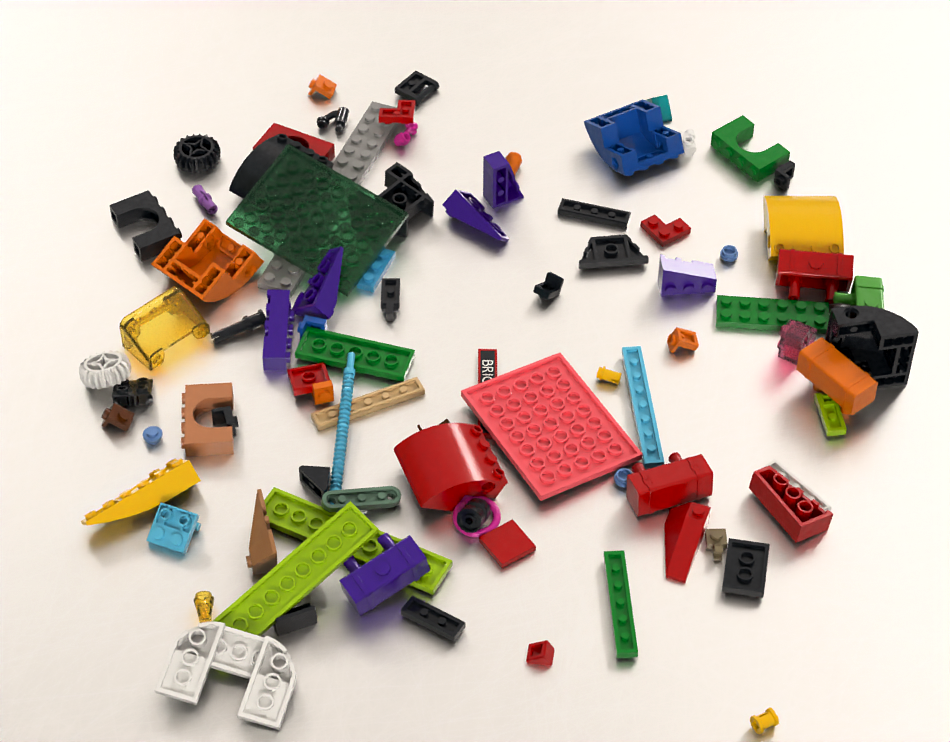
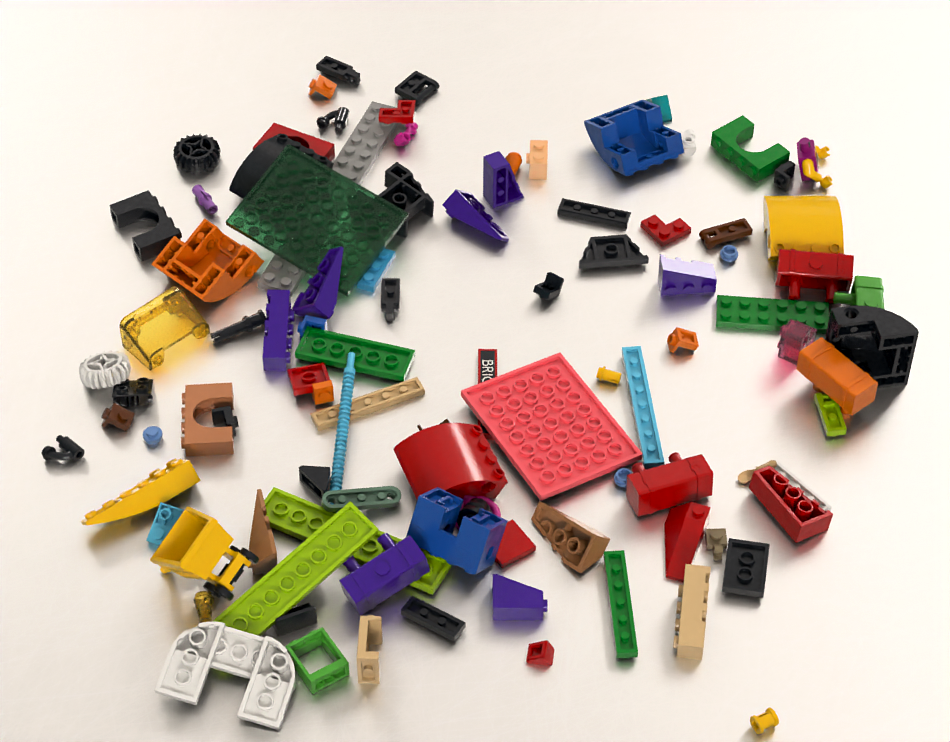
(71, 449): none -> black plant
(195, 549): none -> yellow piece
(325, 676): none -> bright green window
(338, 69): none -> black hinge
(367, 661): none -> tan panel
(434, 527): none -> blue piece
(516, 600): none -> dark purple slope
(537, 159): none -> light nougat brick
(574, 541): none -> medium nougat wedge
(692, 612): none -> tan wedge
(725, 232): none -> reddish brown plate
(745, 476): none -> tan piece
(808, 161): none -> torso

